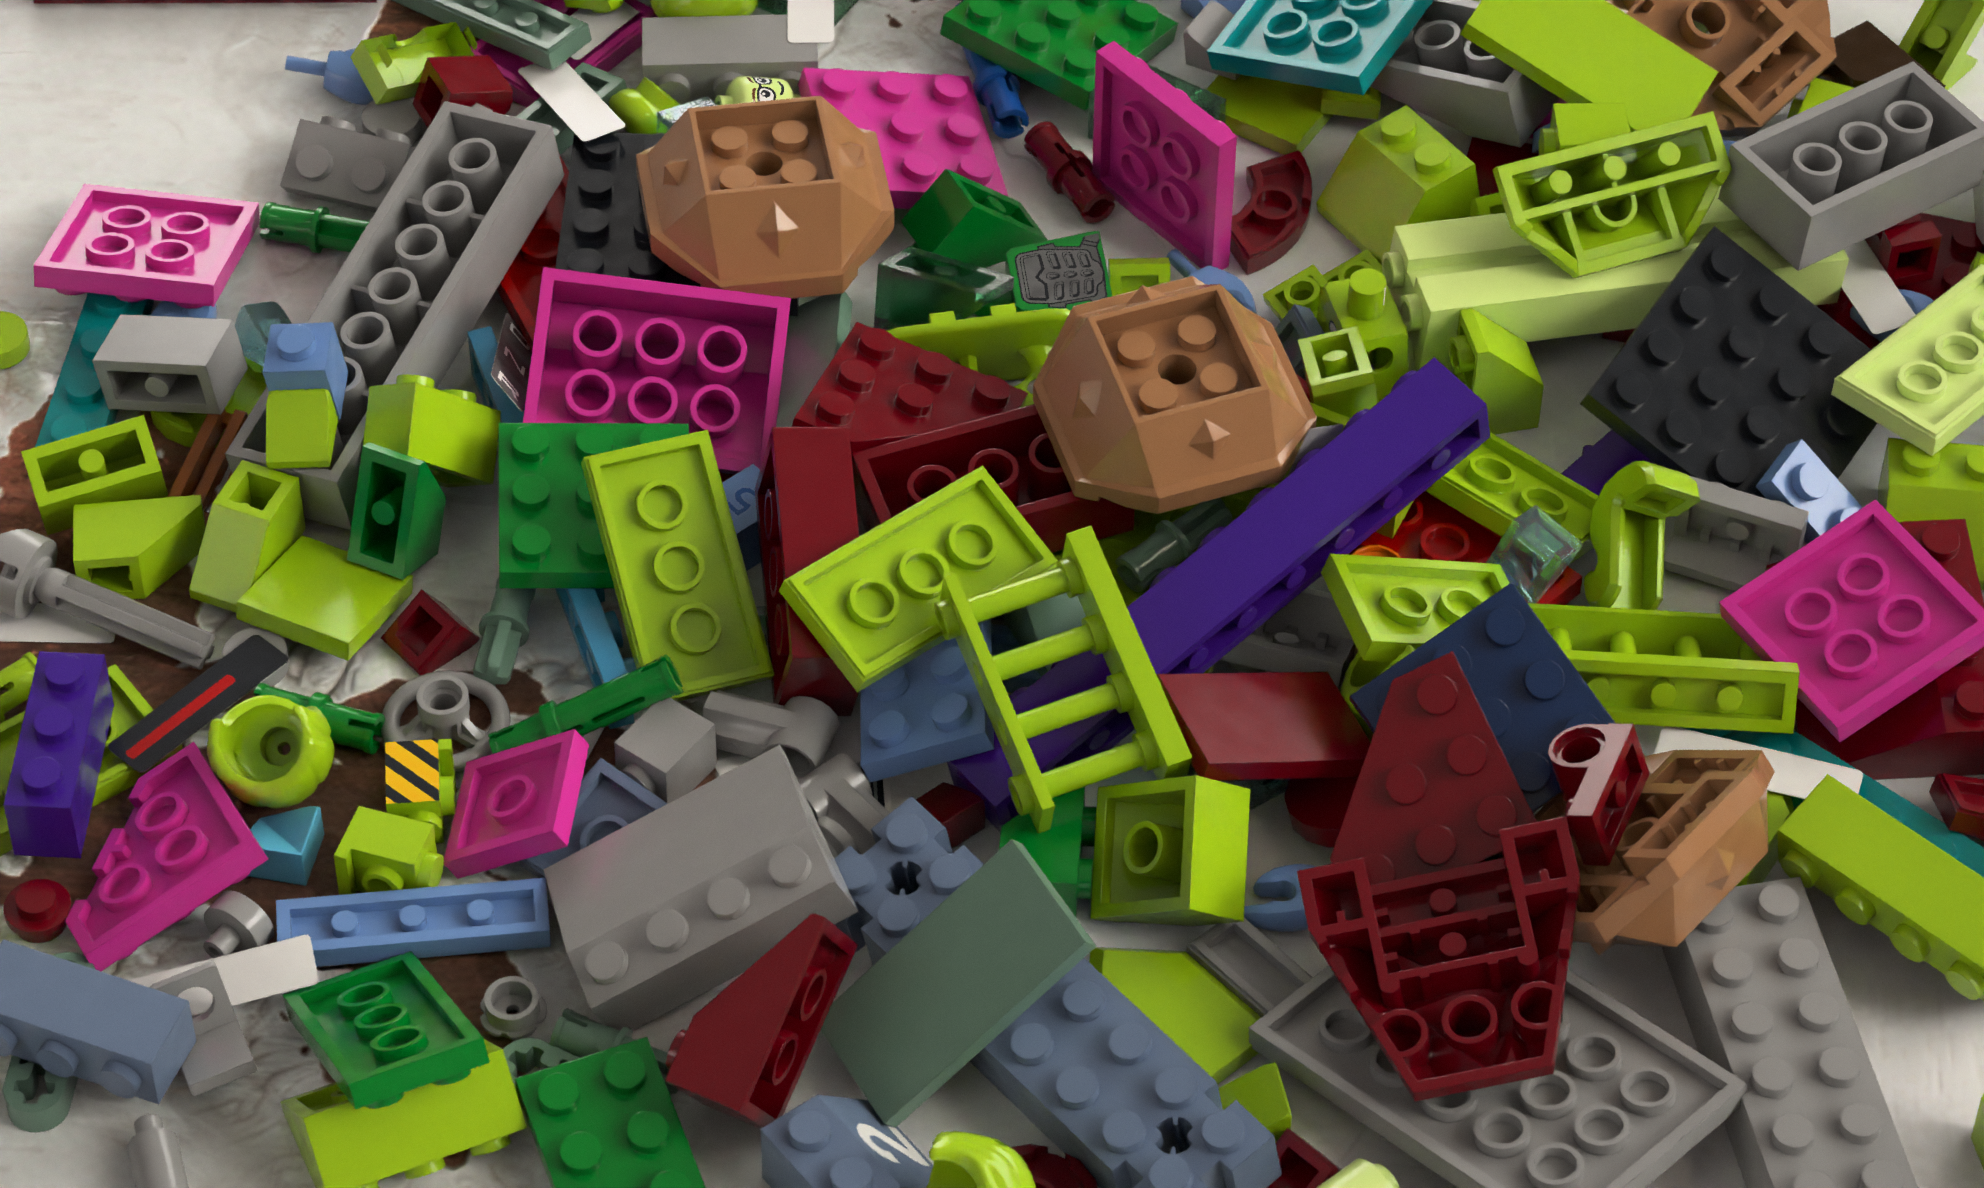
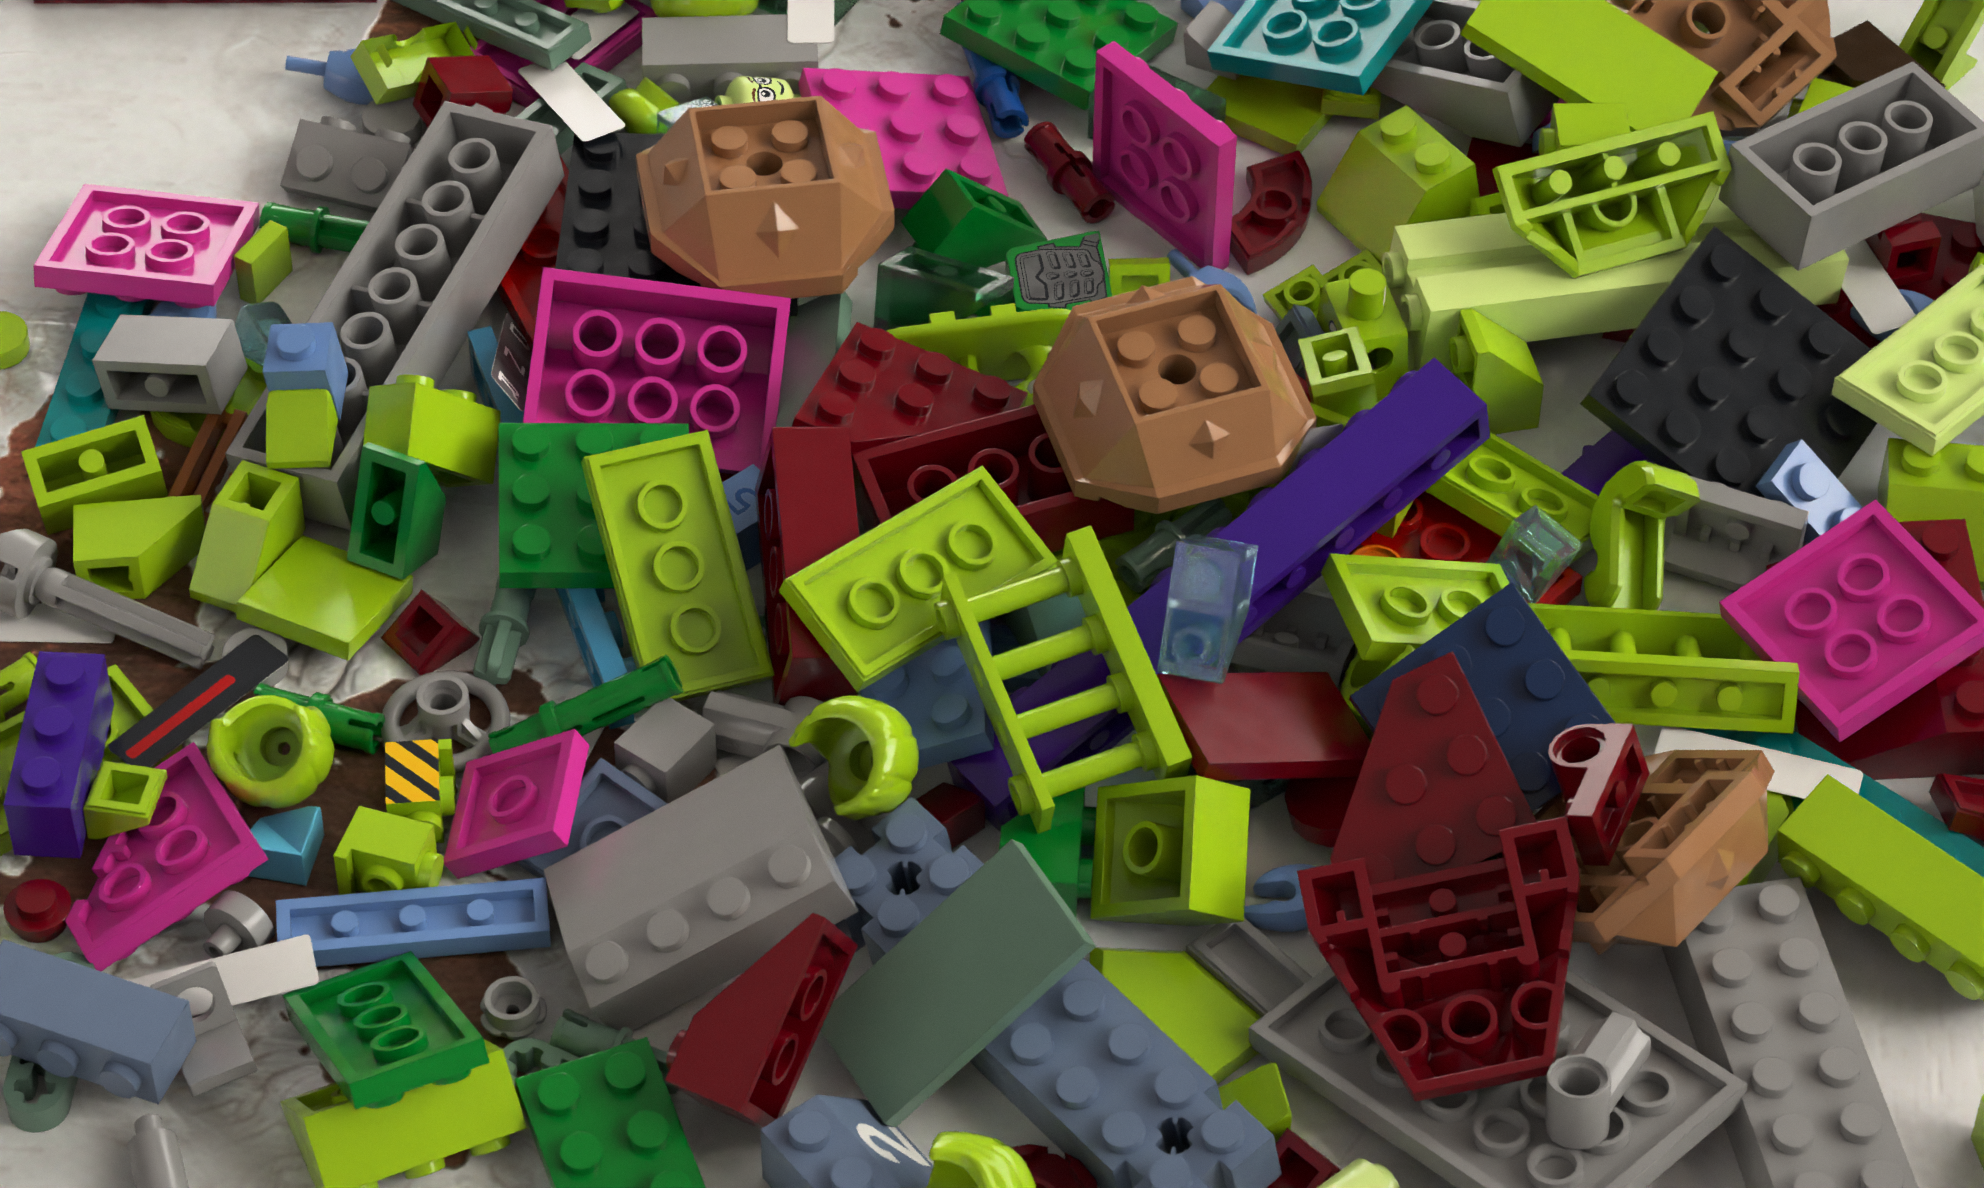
(122, 798): none -> lime slope
(263, 262): none -> lime tile
(867, 754): none -> lime piece
(1206, 606): none -> clear light blue slope
(1592, 1081): none -> light grey piece

